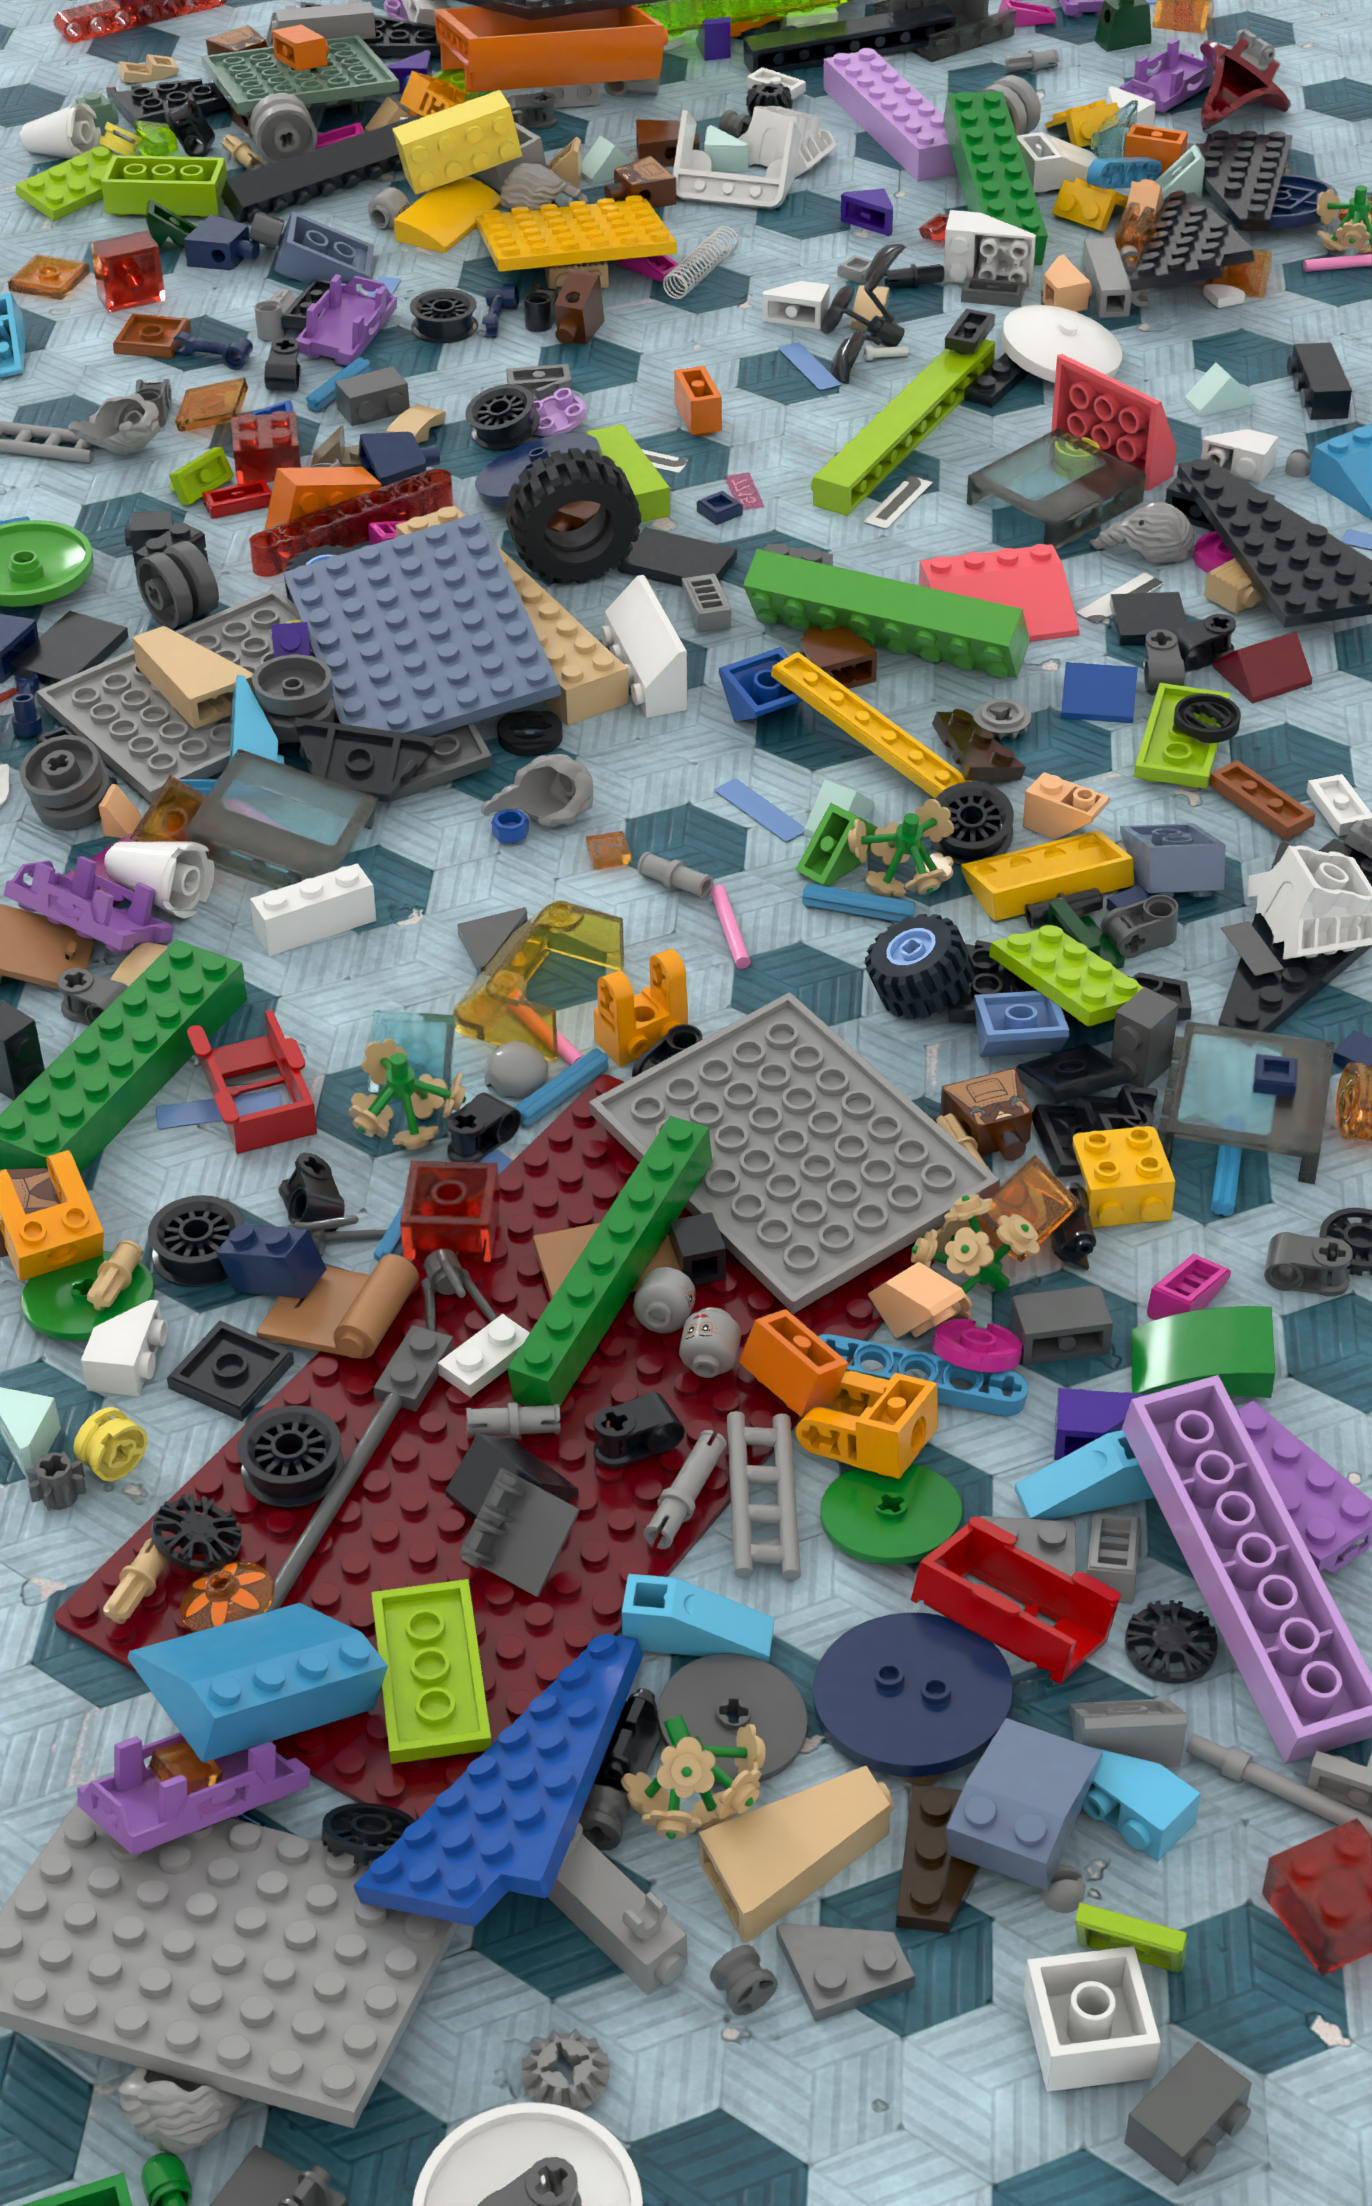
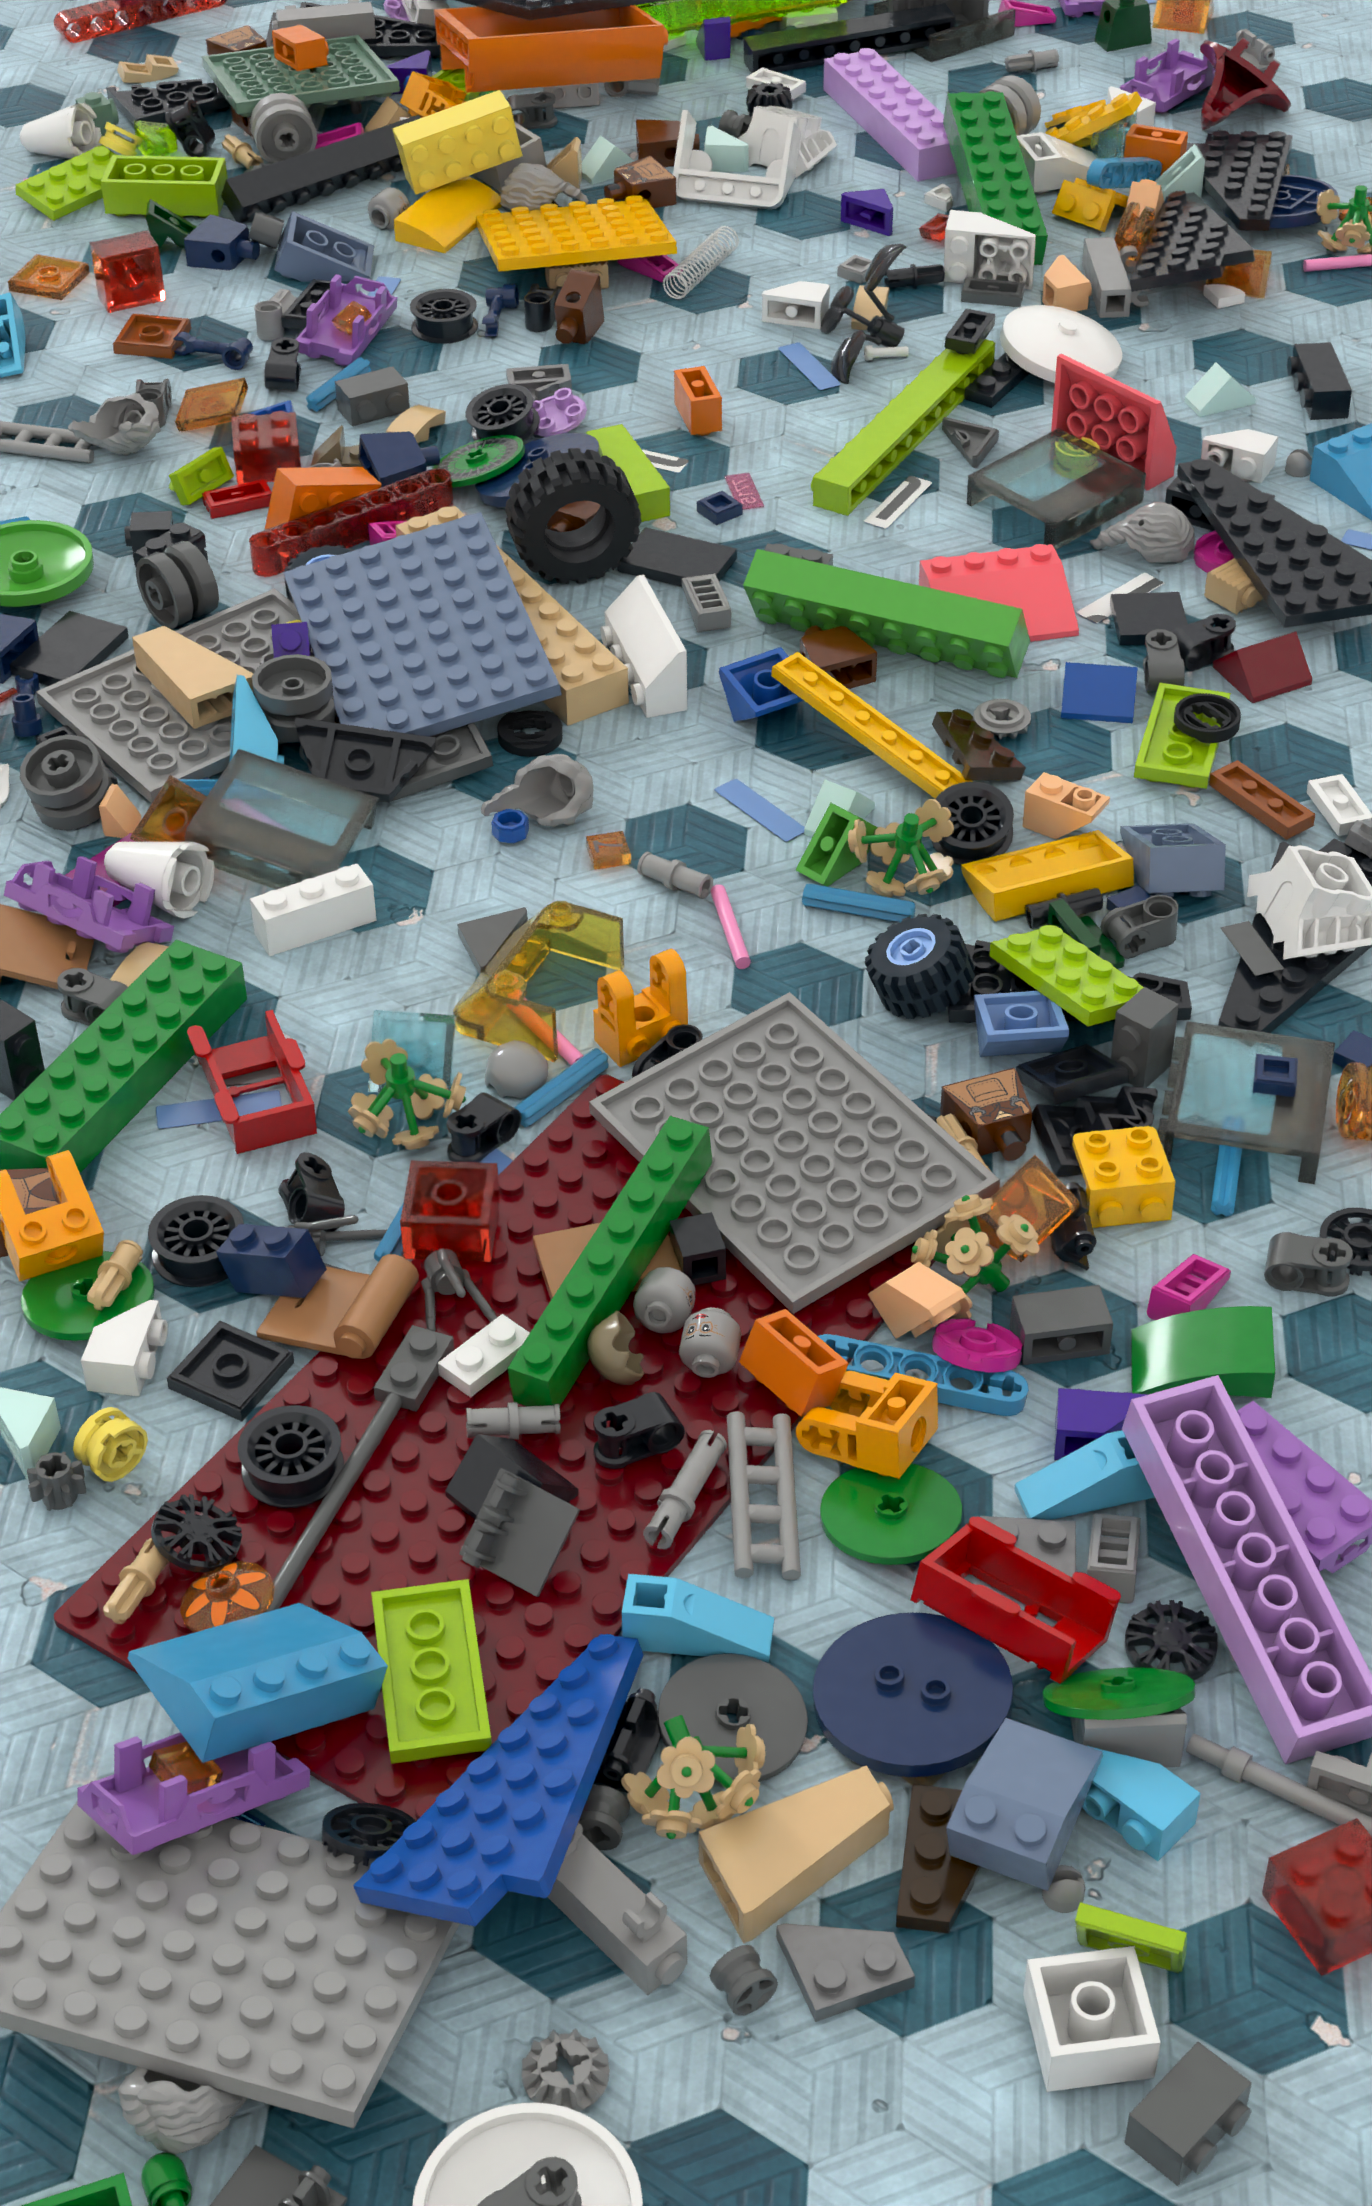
(344, 320): none -> clear orange tile
(482, 459): none -> piece
(610, 1350): none -> dark tan hair
(939, 197): none -> white tile
(970, 439): none -> dark grey tile
(1097, 118): none -> yellow plate
(1119, 1693): none -> green piece

